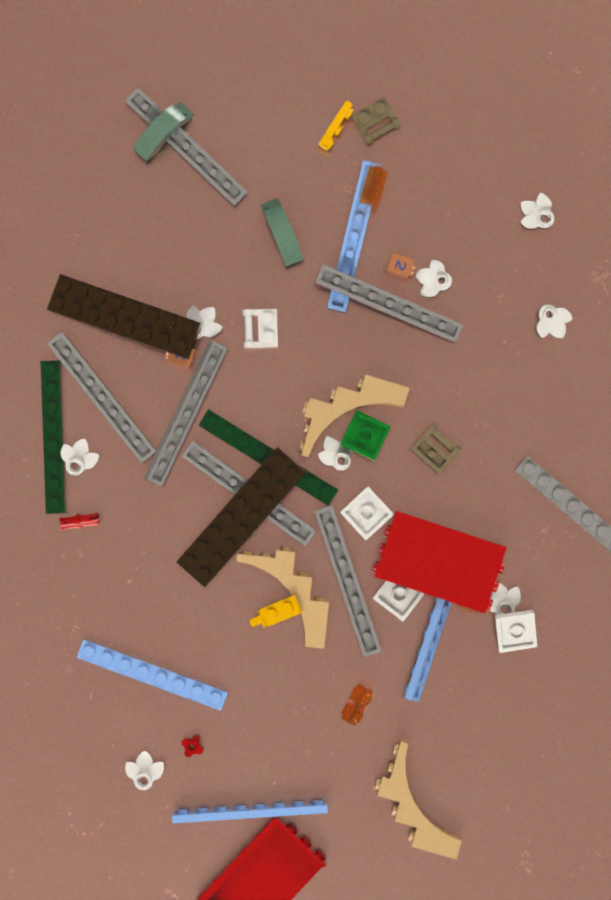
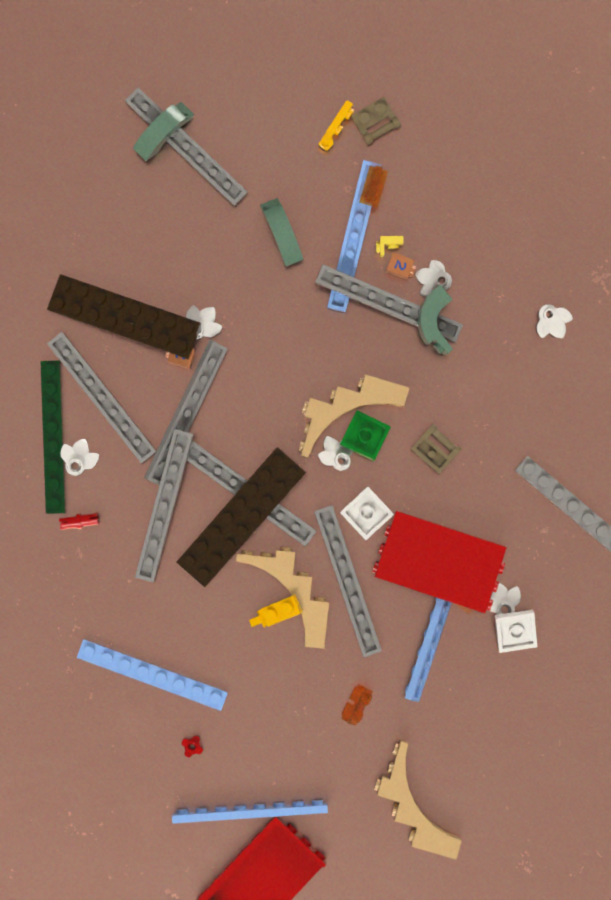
(144, 768): white plate -> none
(164, 505): none -> light grey plate
(260, 452): dark green plate -> none
(266, 328): white plate -> none
(392, 242): none -> light yellow bracket
(397, 599): white plate -> none
(428, 319): none -> sand green arch
(535, 210): white plate -> none

